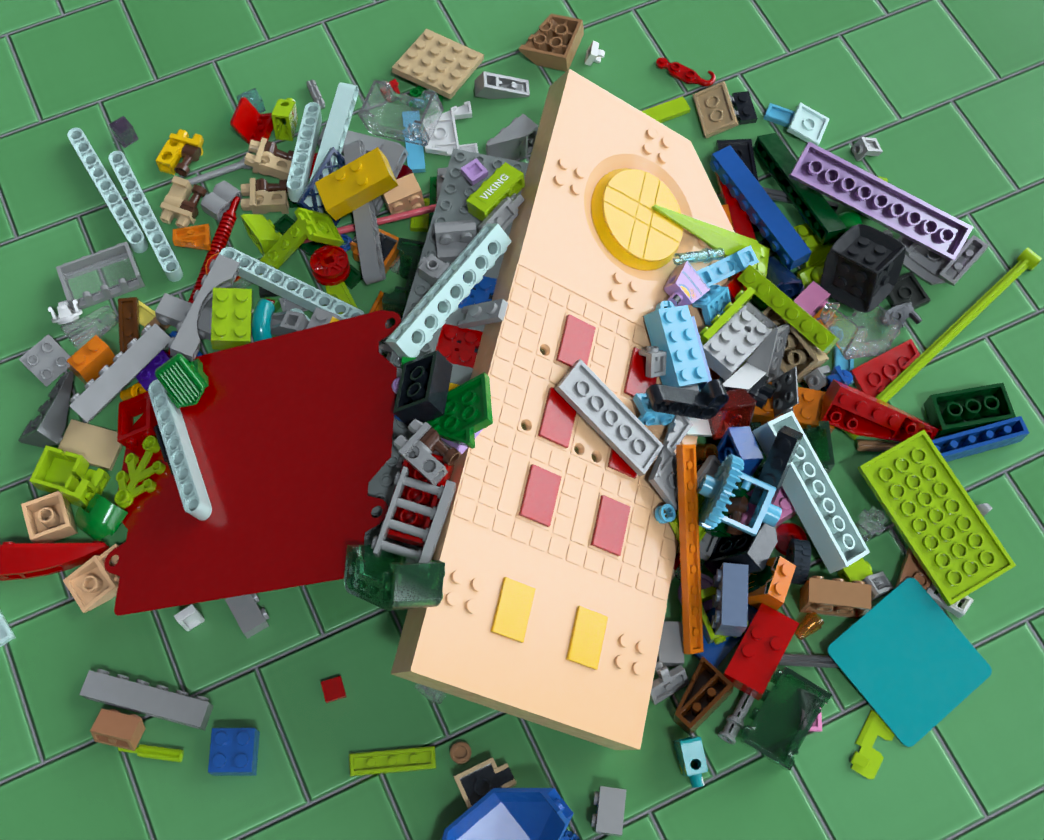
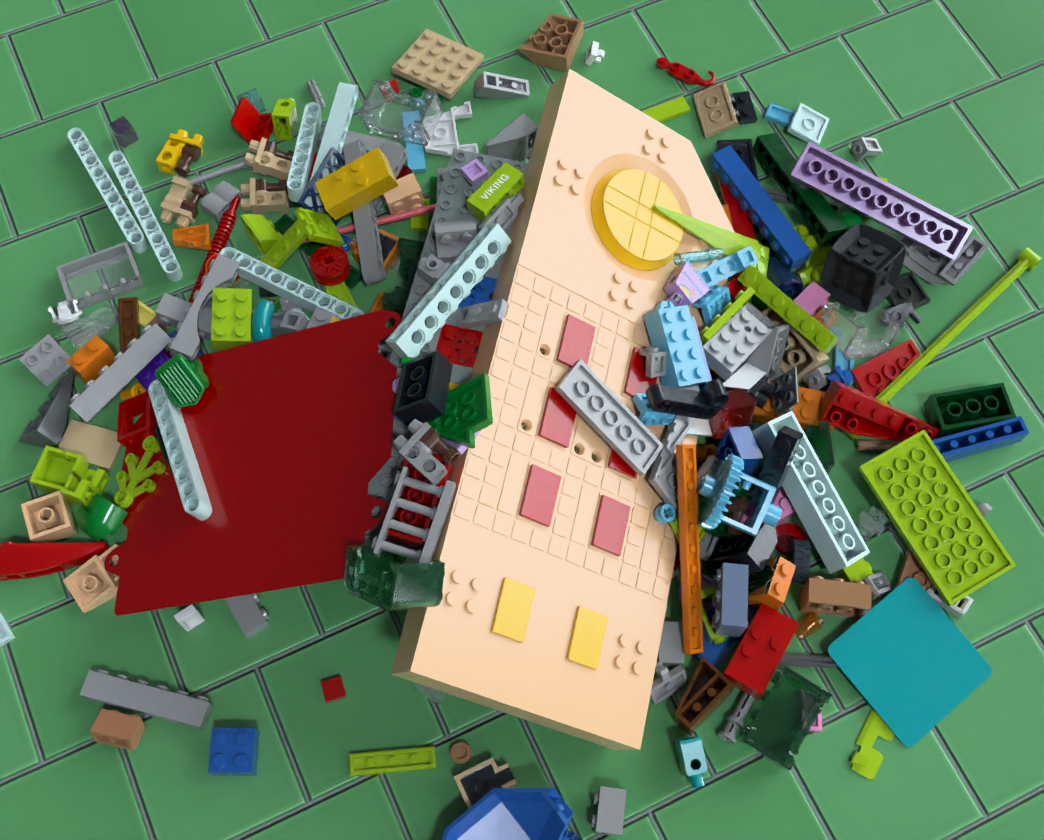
(157, 753): lime axle -> none

